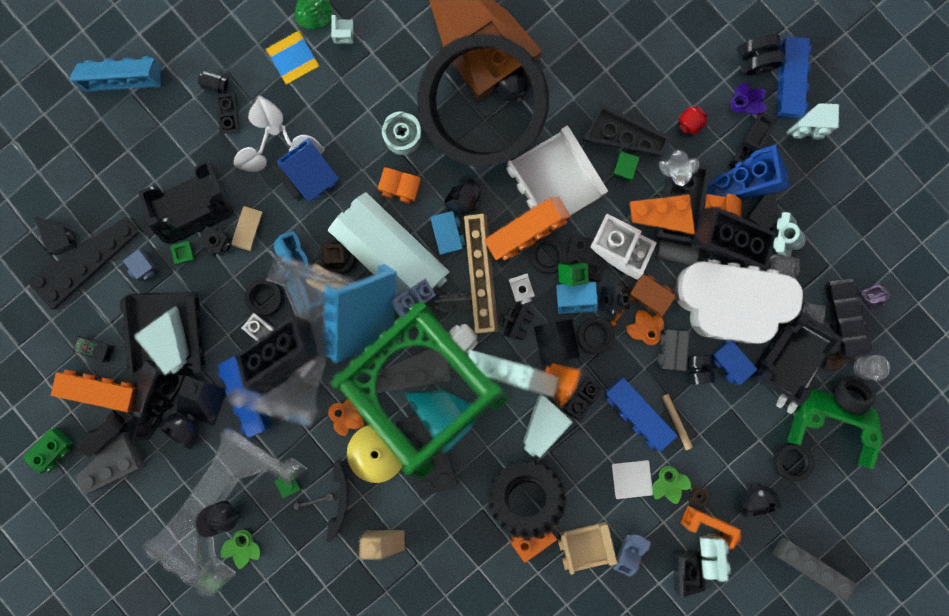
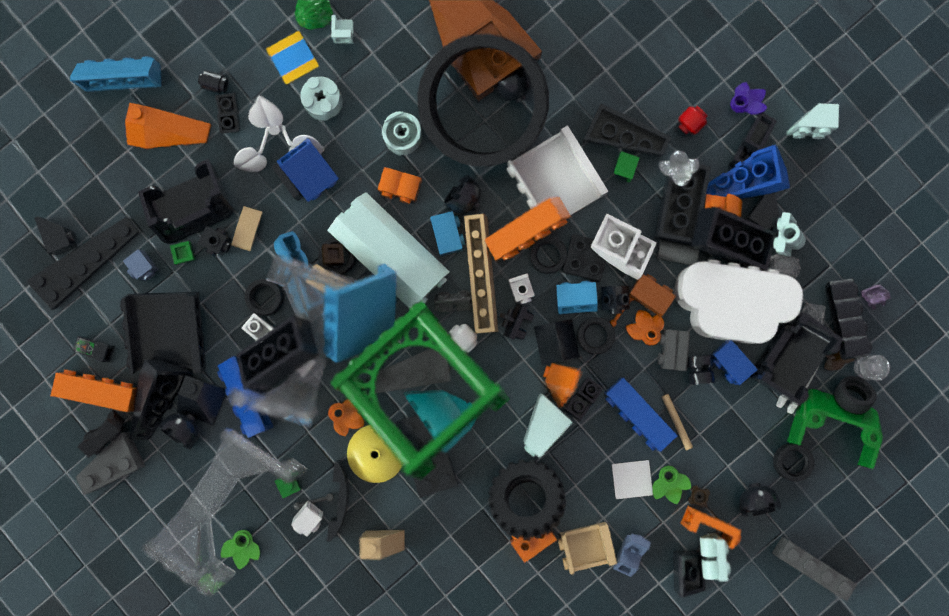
(48, 451): green brick -> none
(157, 128): none -> orange wedge
(166, 341): light aqua slope -> none
(216, 519): black piece -> none
(307, 519): none -> white brick
(315, 89): none -> light aqua brick
(420, 292): sand blue slope -> none
(515, 373): light aqua arch -> none
(573, 274): green panel -> none
(667, 212): orange wing -> none
(761, 55): black wheel -> none
(793, 78): blue brick -> none

